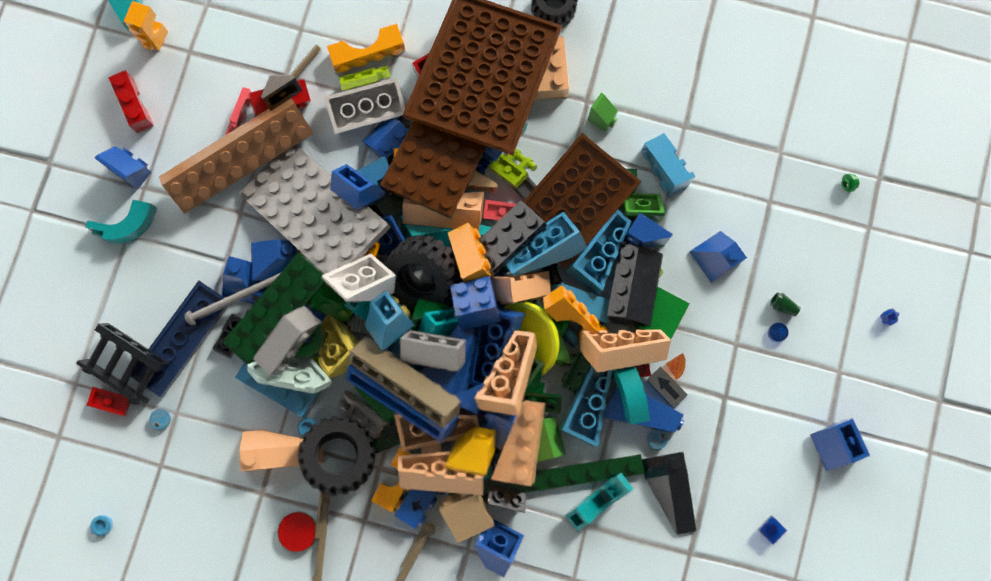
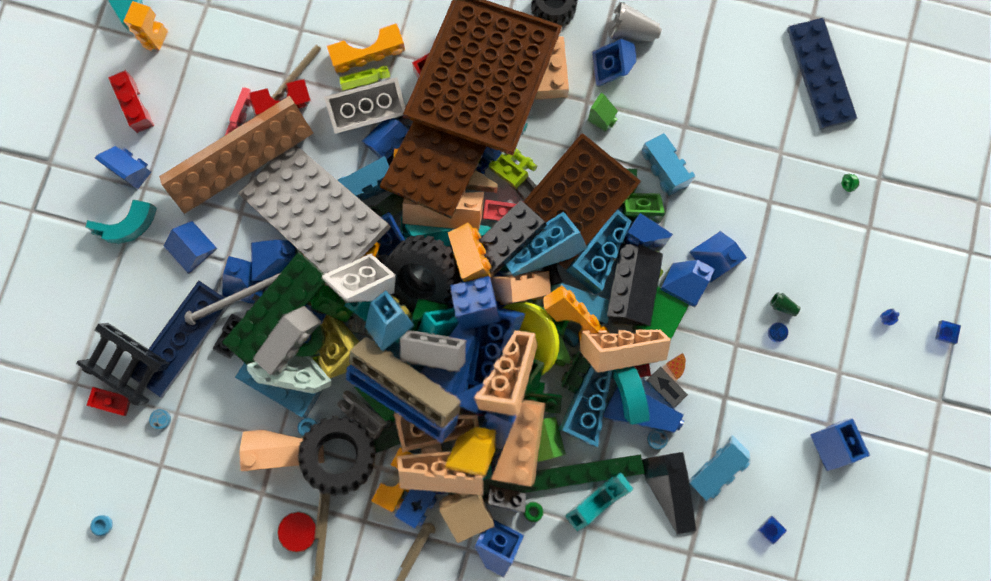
(189, 246): none -> blue slope
(279, 90): dark brown slope -> none
(354, 187): blue slope -> none
(538, 516): none -> green plate
(613, 61): none -> blue slope
(632, 25): none -> light grey cone
(687, 281): none -> blue slope
(720, 469): none -> dark azure wedge
(821, 73): none -> dark blue plate
(948, 332): none -> clear blue plate

